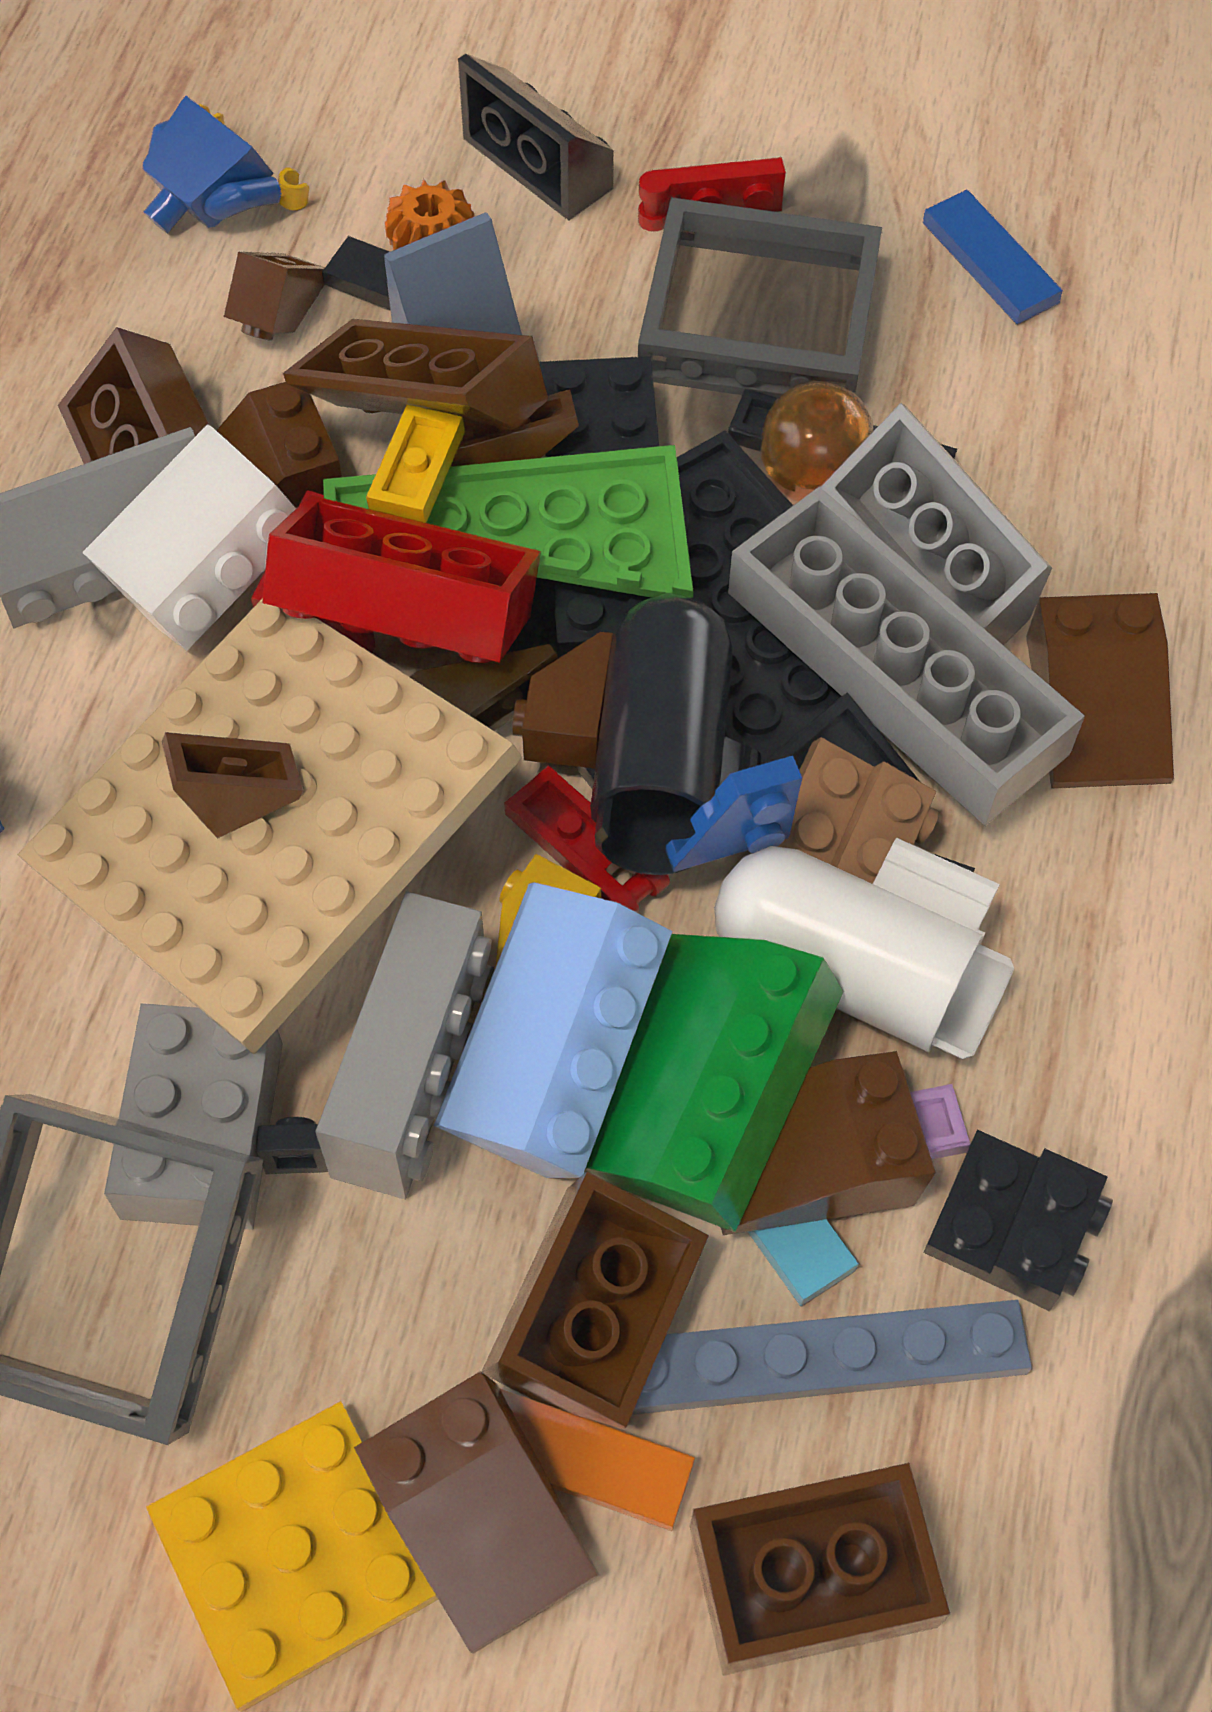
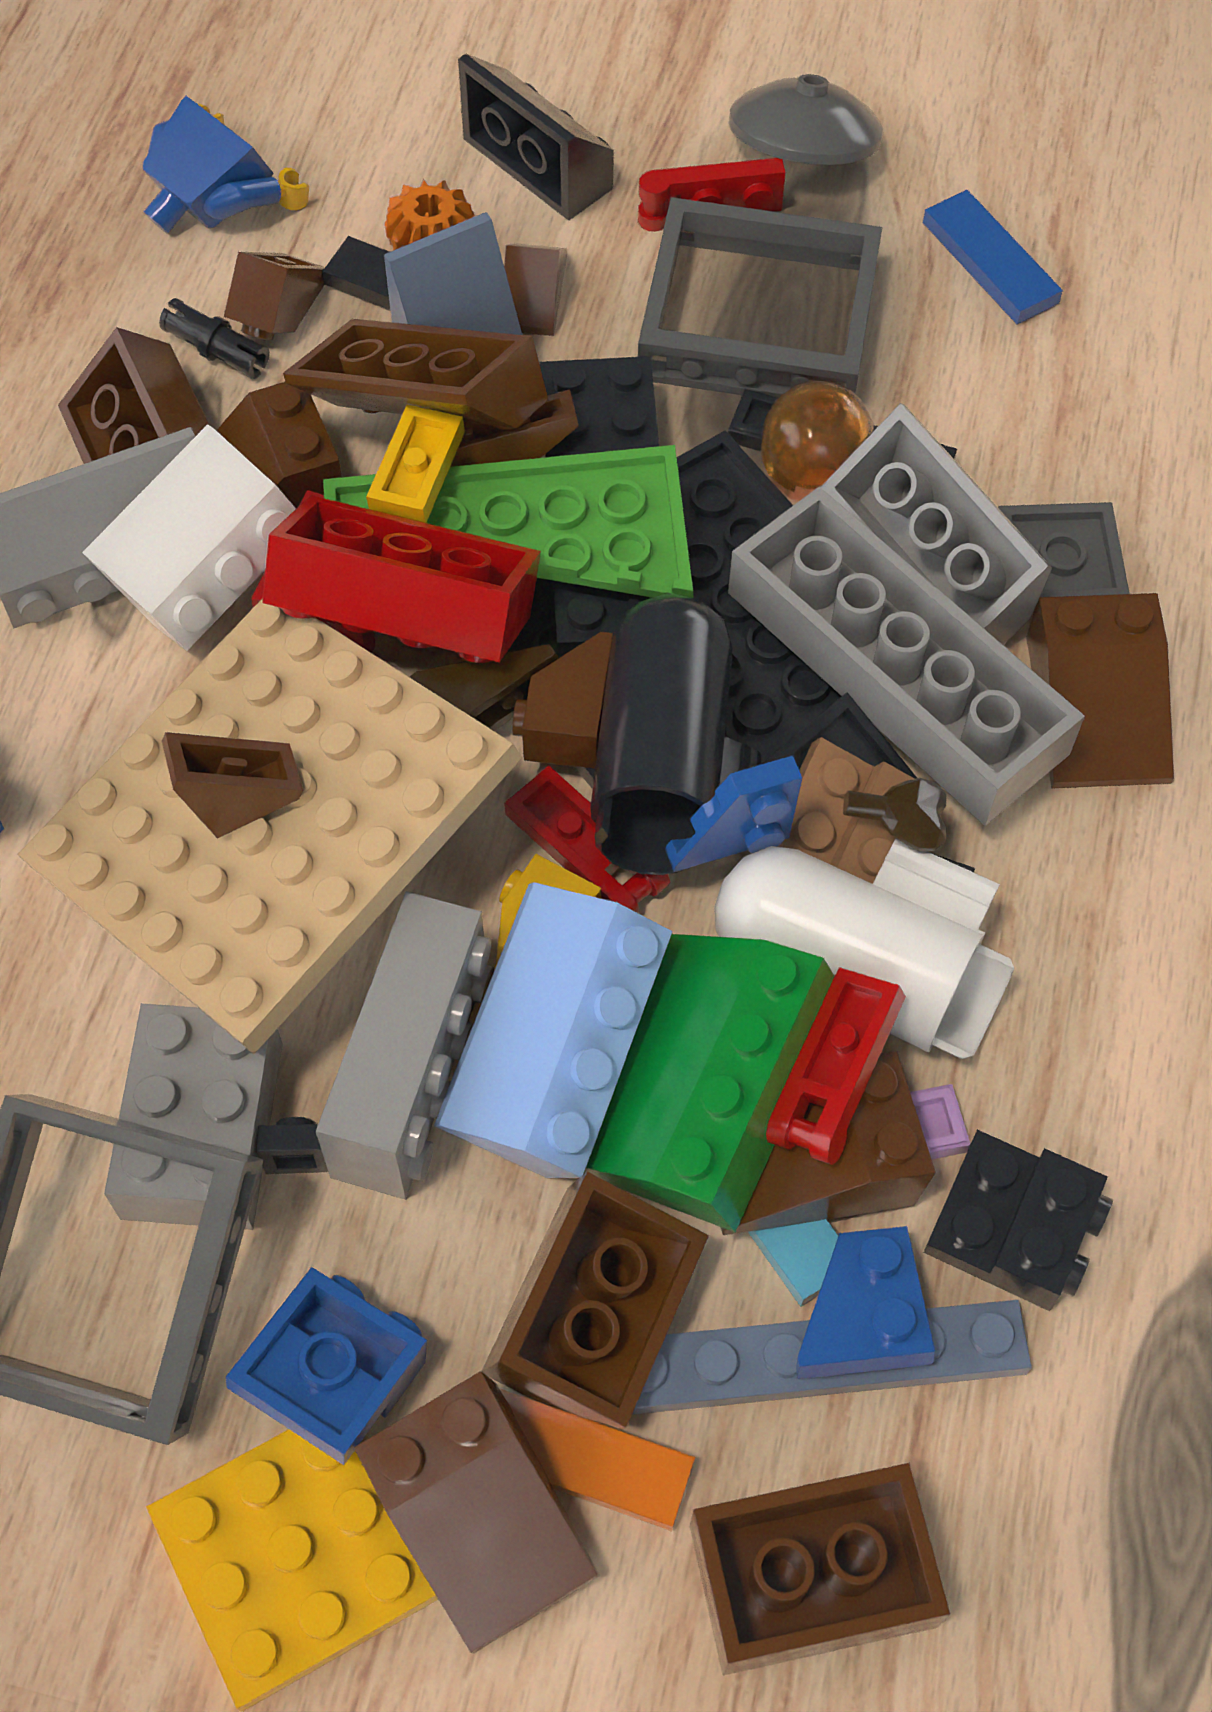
(214, 338): none -> black pin
(329, 1364): none -> blue plate
(535, 285): none -> reddish brown slope
(806, 122): none -> dark grey dish
(835, 1064): none -> red plate
(868, 1309): none -> blue wing
(907, 810): none -> dark brown rock
(1077, 543): none -> dark grey plate

